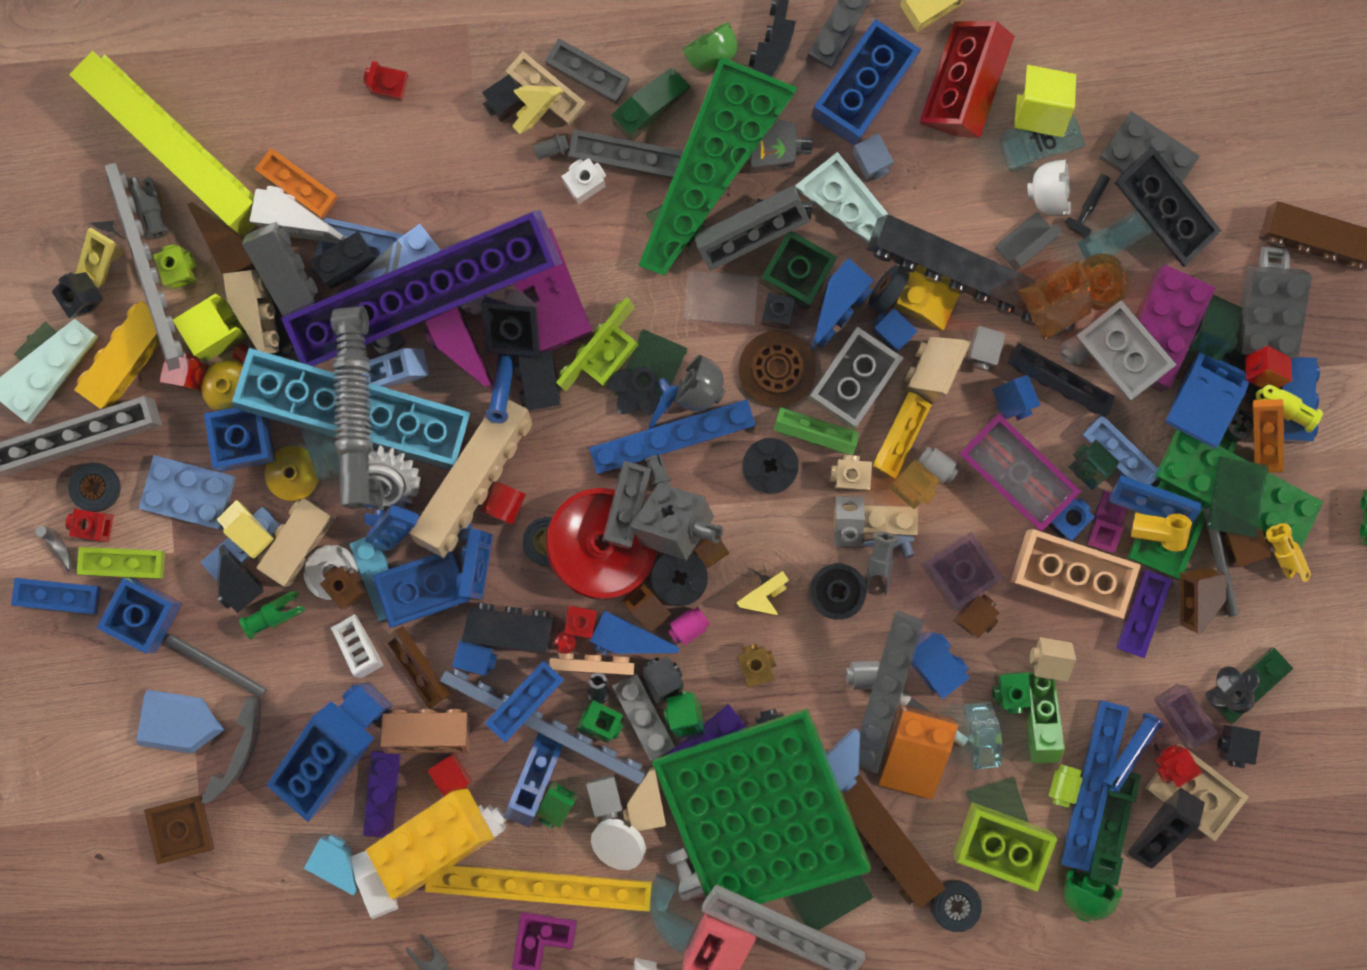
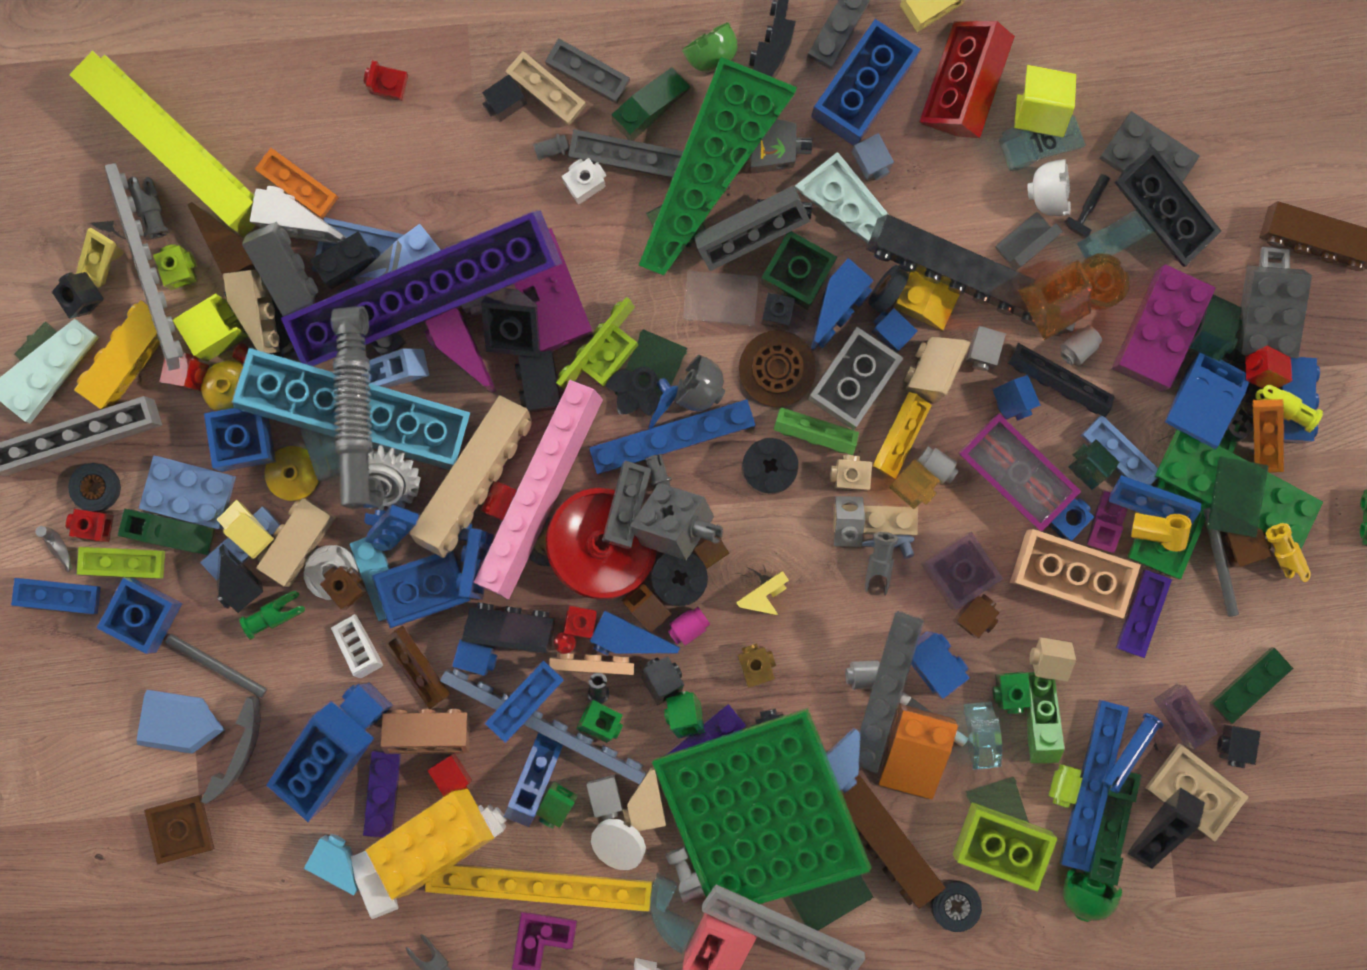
(166, 531): none -> dark green slope
(501, 388): blue pin -> none
(537, 101): light yellow slope -> none
(539, 489): none -> bright pink brick
(643, 716): light grey plate -> none
(852, 594): black brick -> none
(1125, 350): light grey plate -> none
(1176, 766): red brick -> none
(1201, 597): reddish brown slope -> none
(1233, 686): black plate -> none

